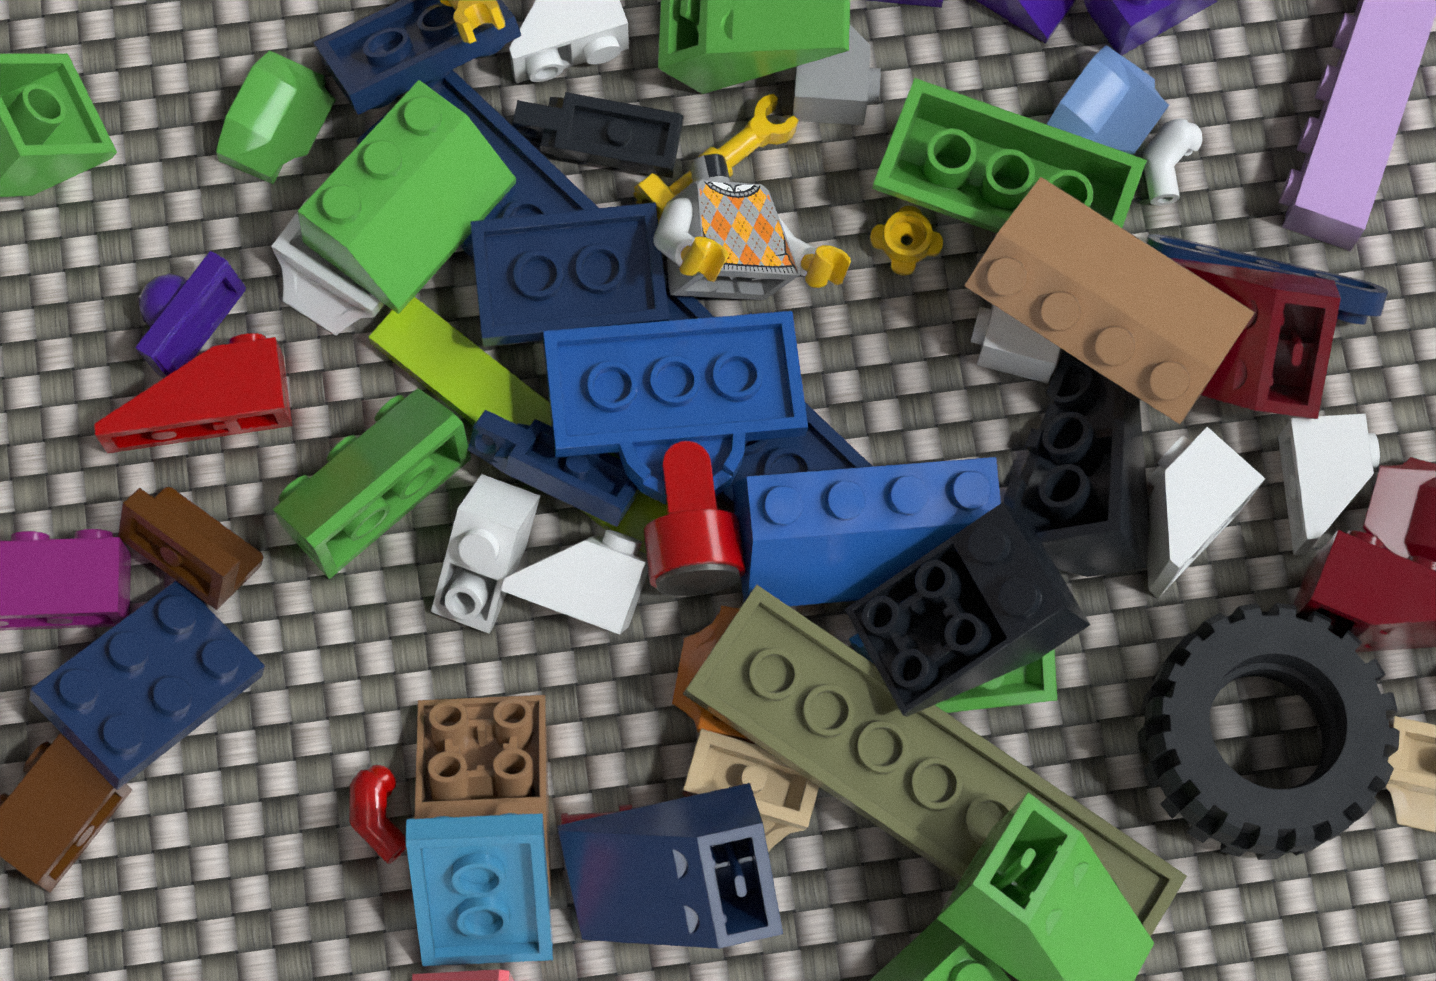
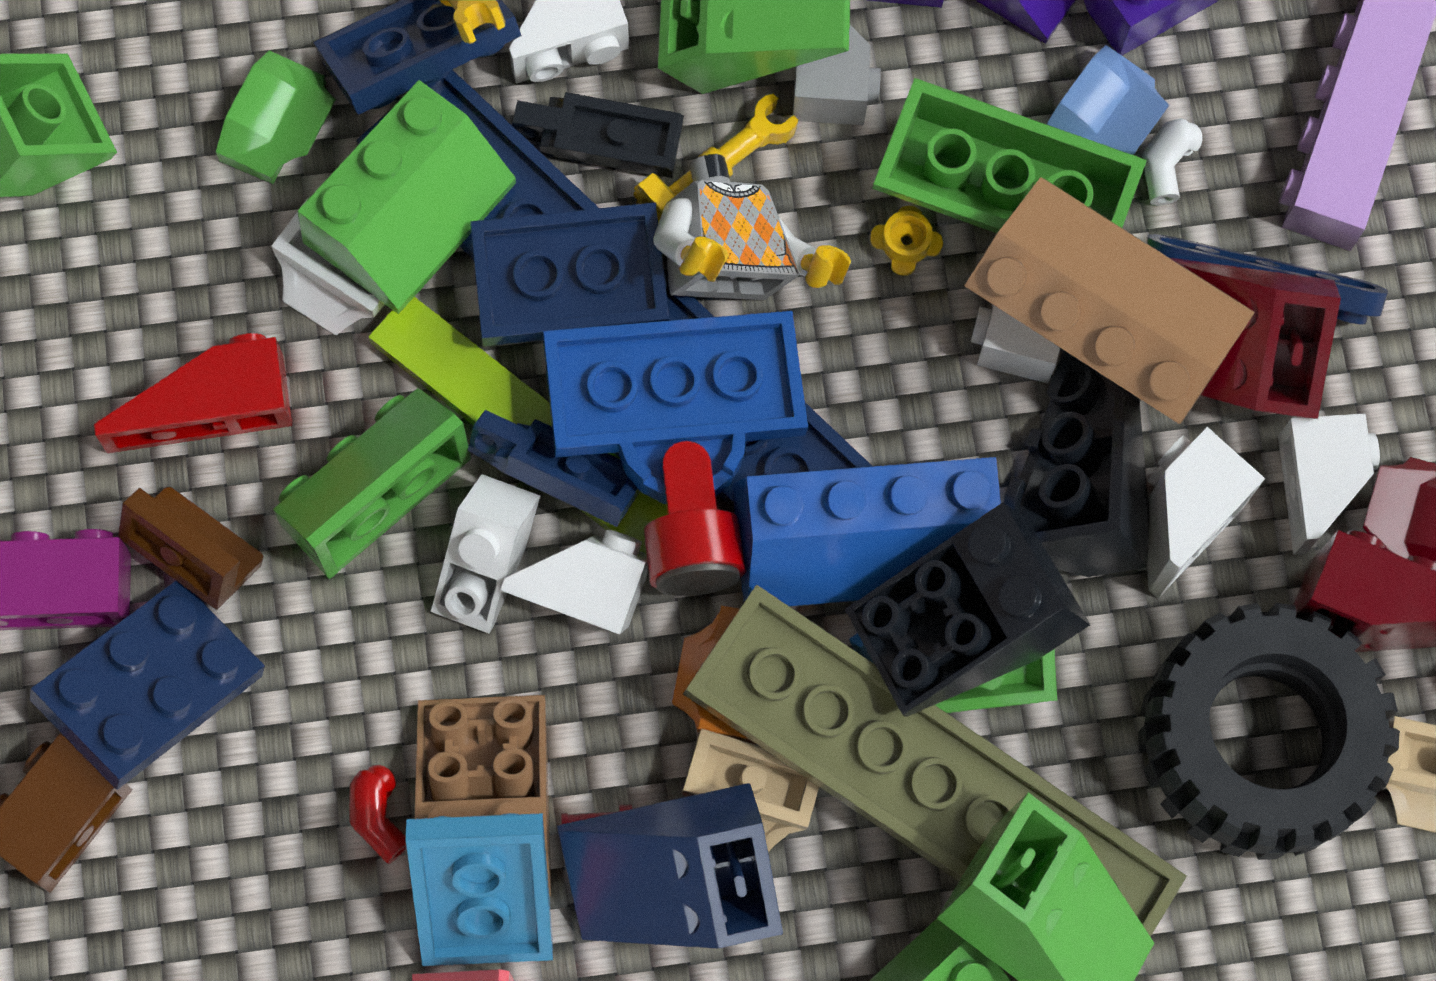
(186, 312): dark purple tile -> none

